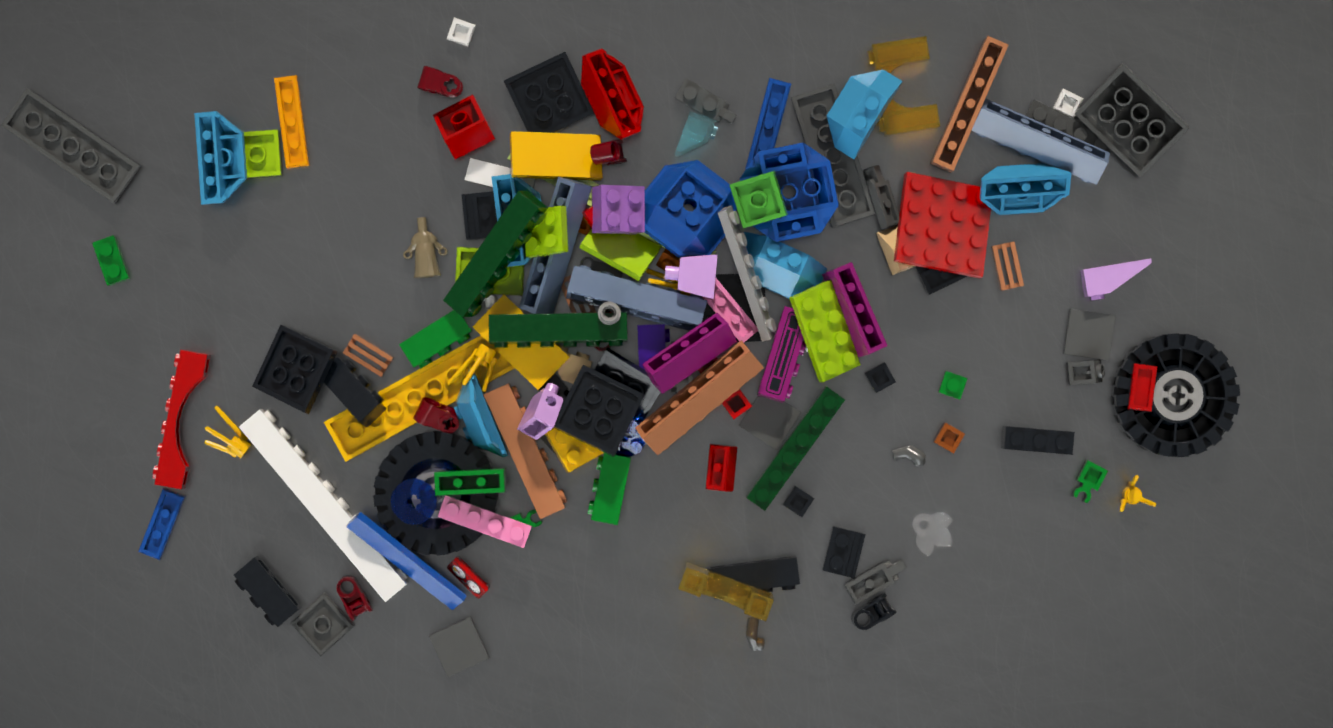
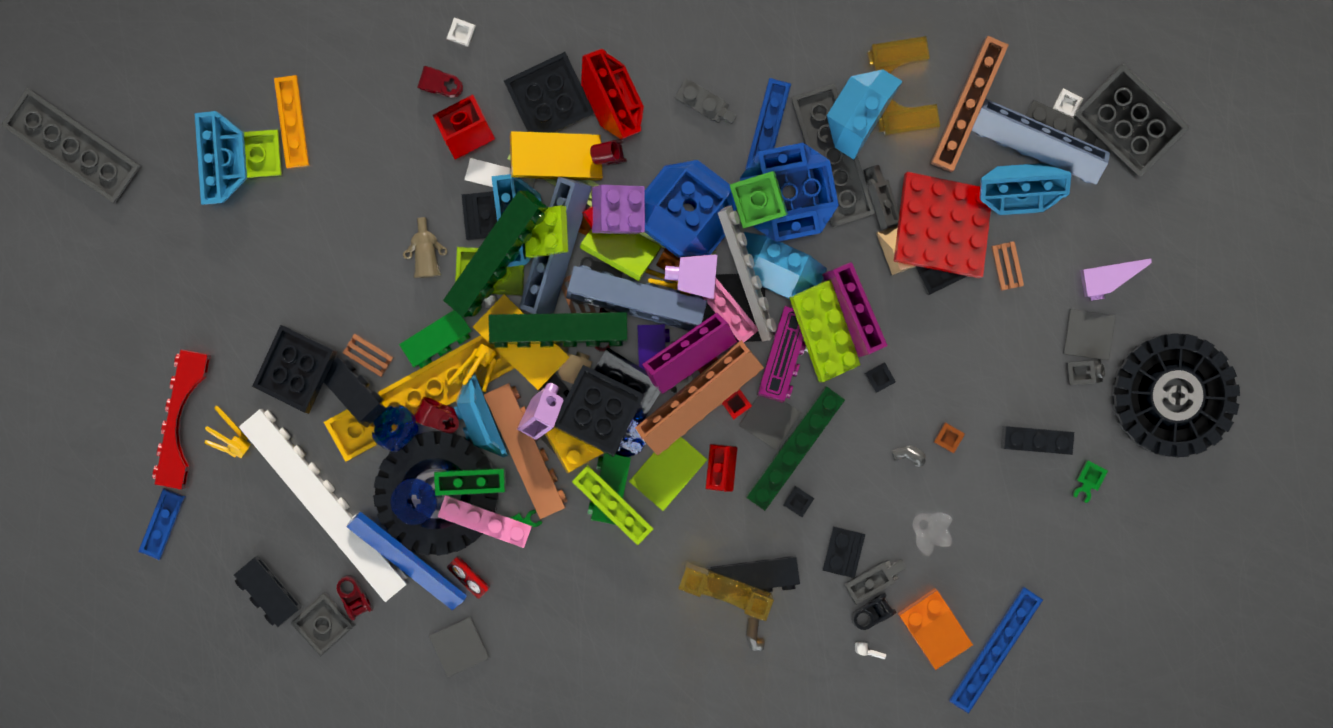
(111, 260): green plate -> none
(402, 435): none -> clear blue plate
(612, 306): light grey plate -> none
(612, 505): none -> lime plate
(668, 472): none -> lime tile
(696, 133): clear light blue slope -> none
(862, 649): none -> white hand
(935, 628): none -> orange slope
(952, 385): green plate -> none
(995, 650): none -> blue tile
(1133, 495): yellow plant -> none
(1142, 387): red tile -> none

